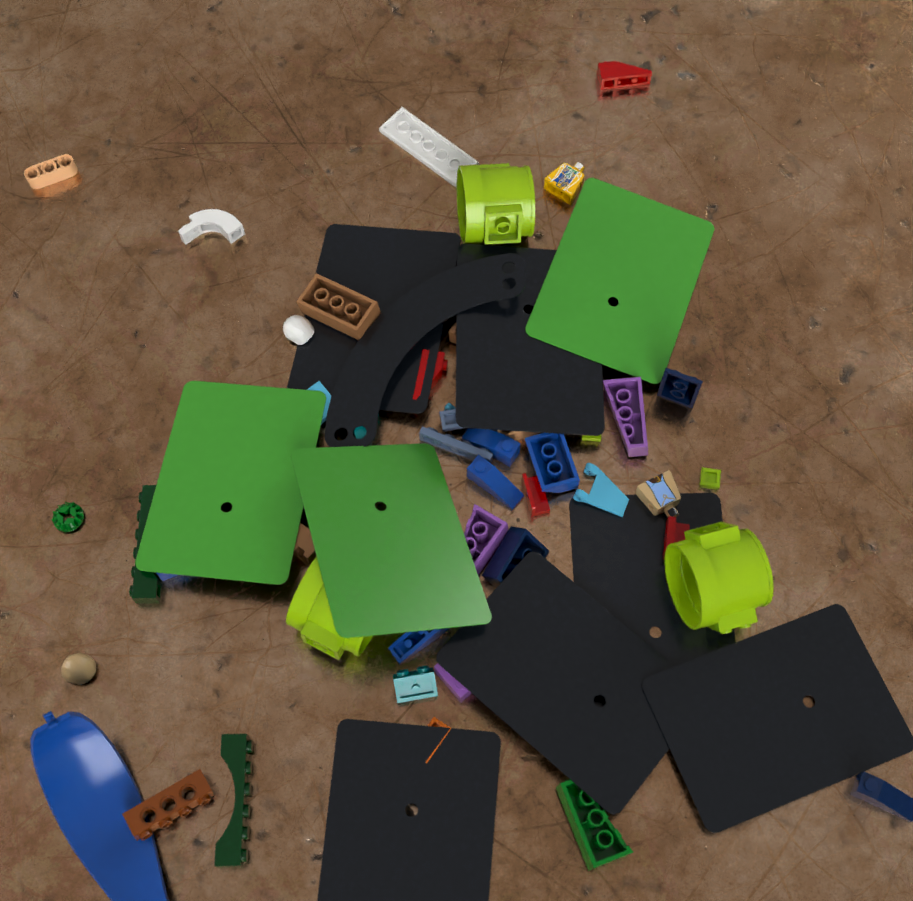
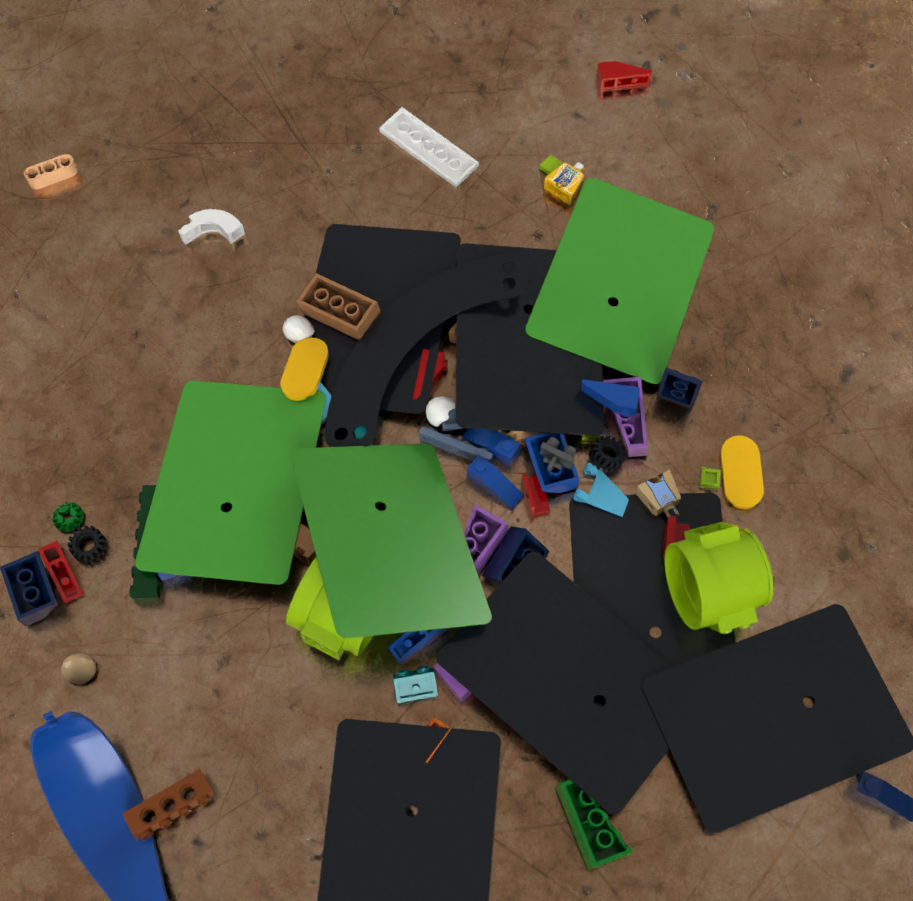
(29, 588): none -> dark blue slope
(60, 571): none -> red slope
(79, 537): none -> black tyre
(230, 848): dark green arch -> none
(304, 369): none -> yellow tile
(438, 409): none -> white hair
(495, 203): lime cylinder -> none
(550, 164): none -> lime tile
(555, 457): none -> dark grey hips
(604, 461): none -> black tyre
(616, 397): none -> blue slope
(741, 472): none -> yellow tile

